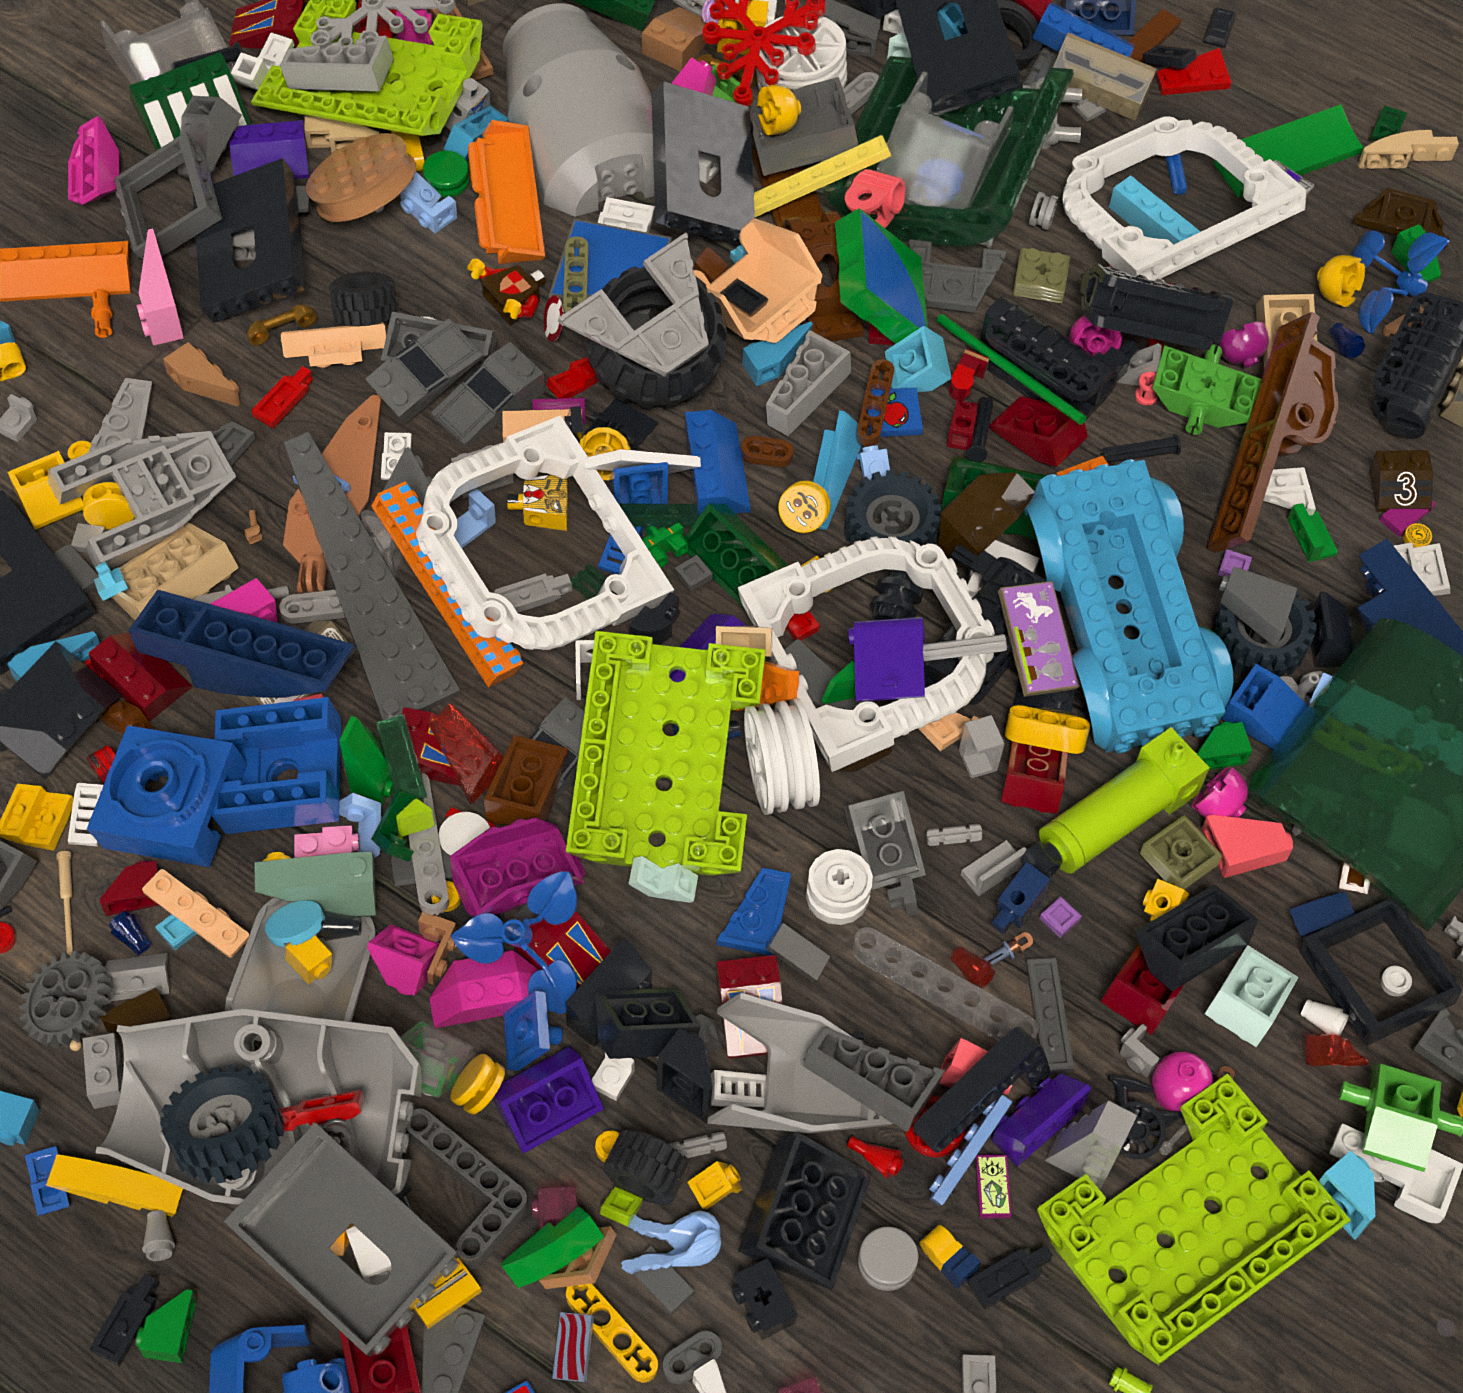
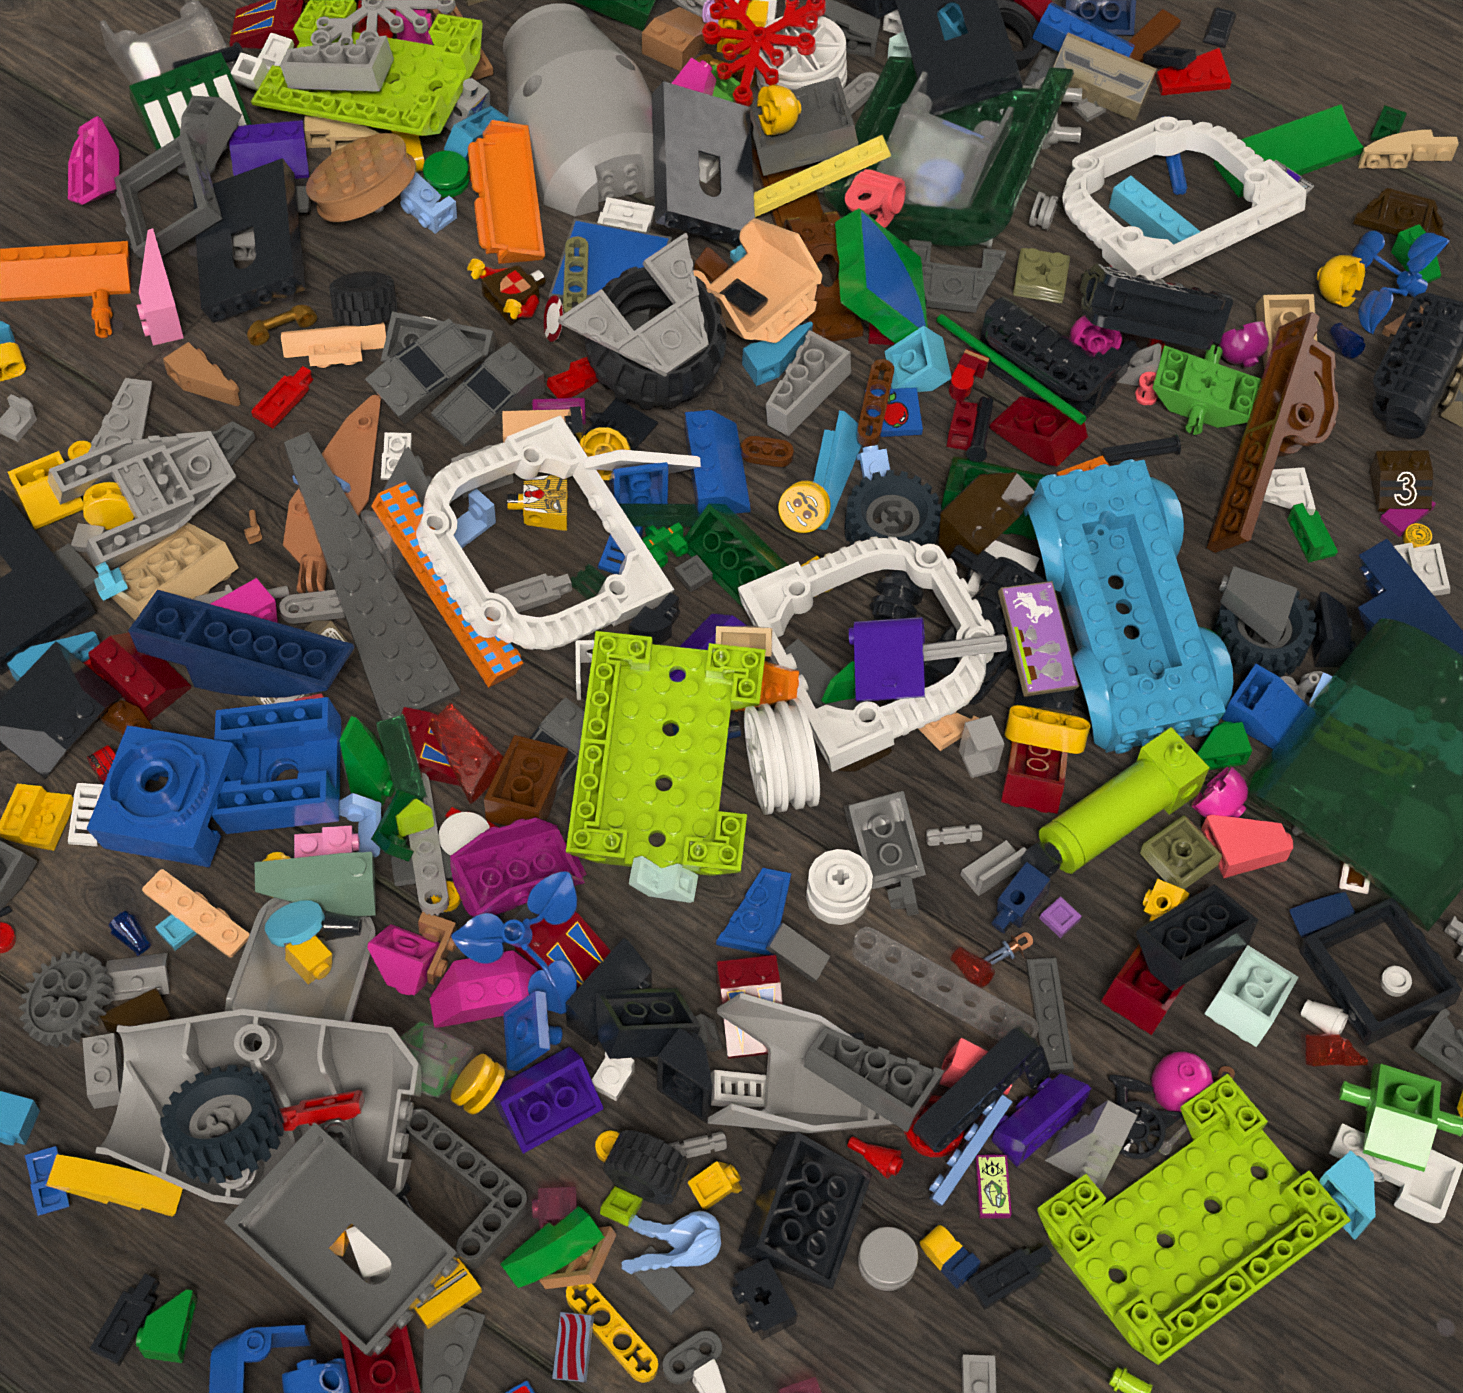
(66, 893): tan piece -> none
(127, 891): dark red slope -> none
(158, 1237): light grey cone -> none
(802, 626): red tile -> none
(1137, 1055): light grey bracket -> none
(1233, 559): medium lavender tile -> none

